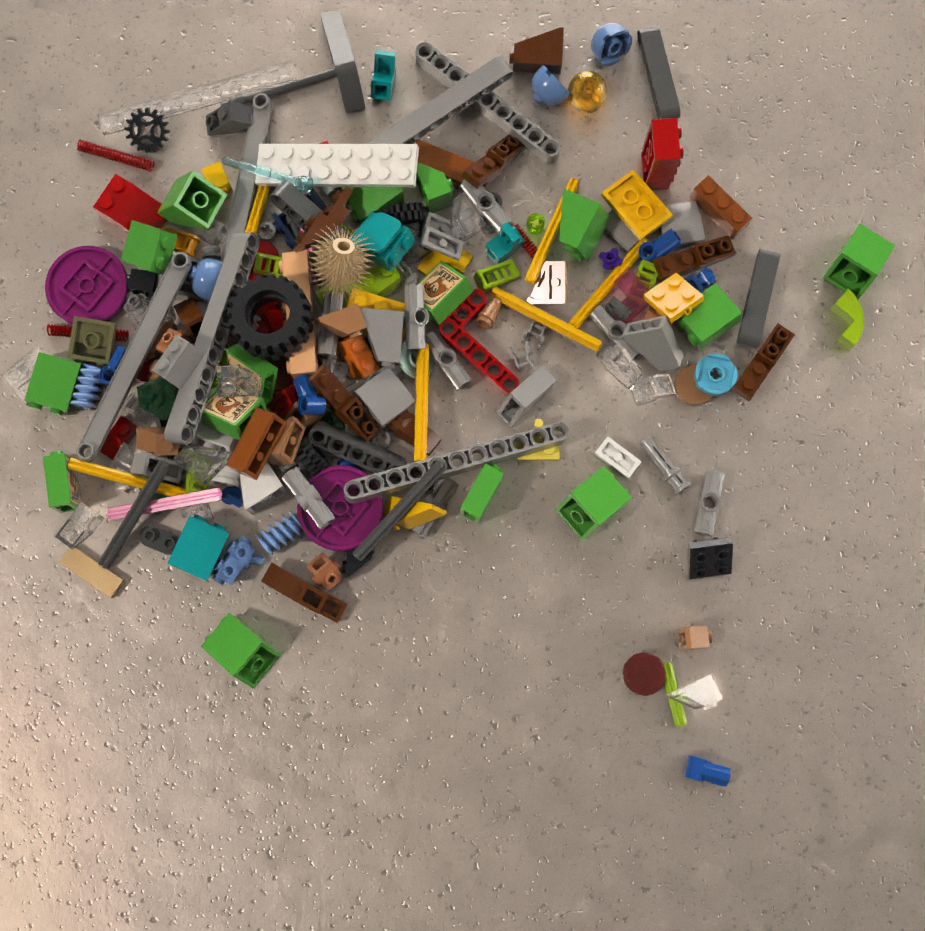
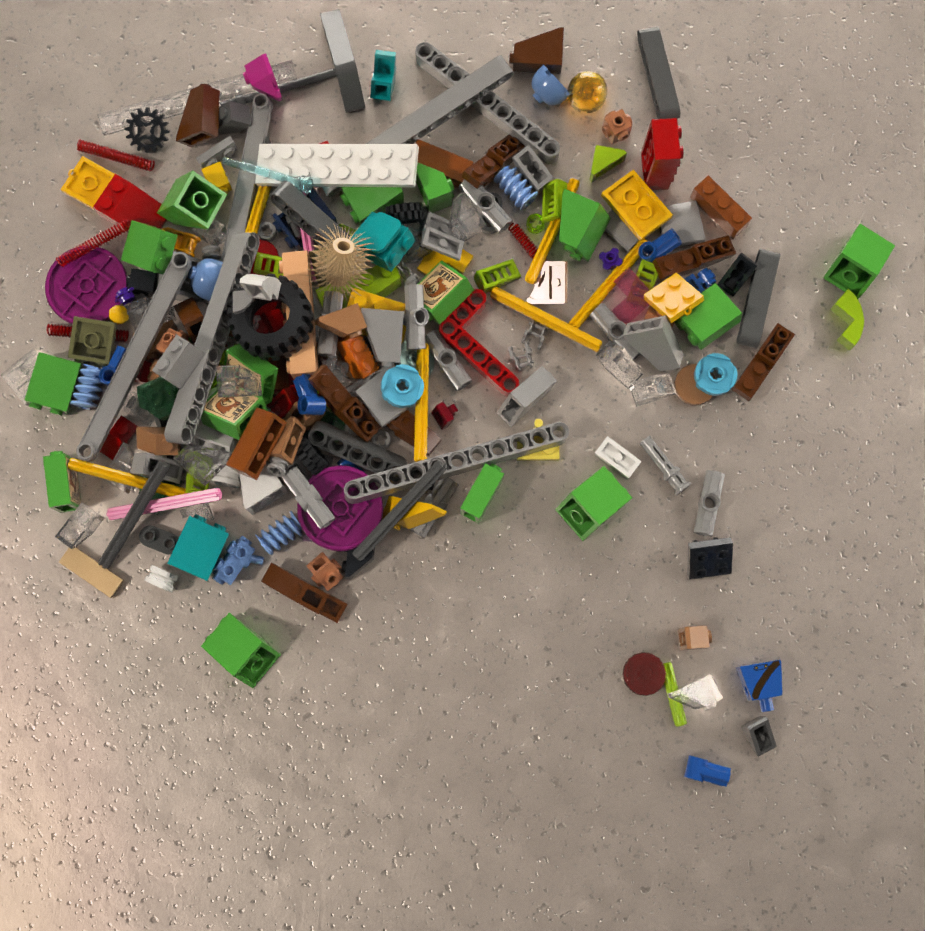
(87, 182): none -> yellow plate
(97, 244): none -> red piece
(118, 314): none -> yellow rock
(125, 296): none -> dark purple plate
(161, 578): none -> white wheel
(200, 116): none -> reddish brown slope
(225, 148): none -> light grey plate
(232, 495): blue plate -> none
(241, 301): none -> light grey tile
(261, 286): none -> white slope
(262, 78): none -> dark pink slope
(277, 466): none -> light grey bush
(331, 216): reddish brown slope -> none
(412, 380): none -> medium azure plate
(444, 414): none -> dark red tile
(487, 316): medium nougat cone -> none
(504, 244): teal brick -> none
(515, 188): none -> light blue piece
(532, 168): none -> light grey slope
(552, 196): none -> lime slope
(605, 160): none -> lime slope
(610, 43): medium blue cylinder -> none
(617, 126): none -> nougat brick
(619, 308): dark grey pin -> none
(737, 274): none -> black slope
(759, 735): none -> dark grey slope
(762, 682): none -> blue torso

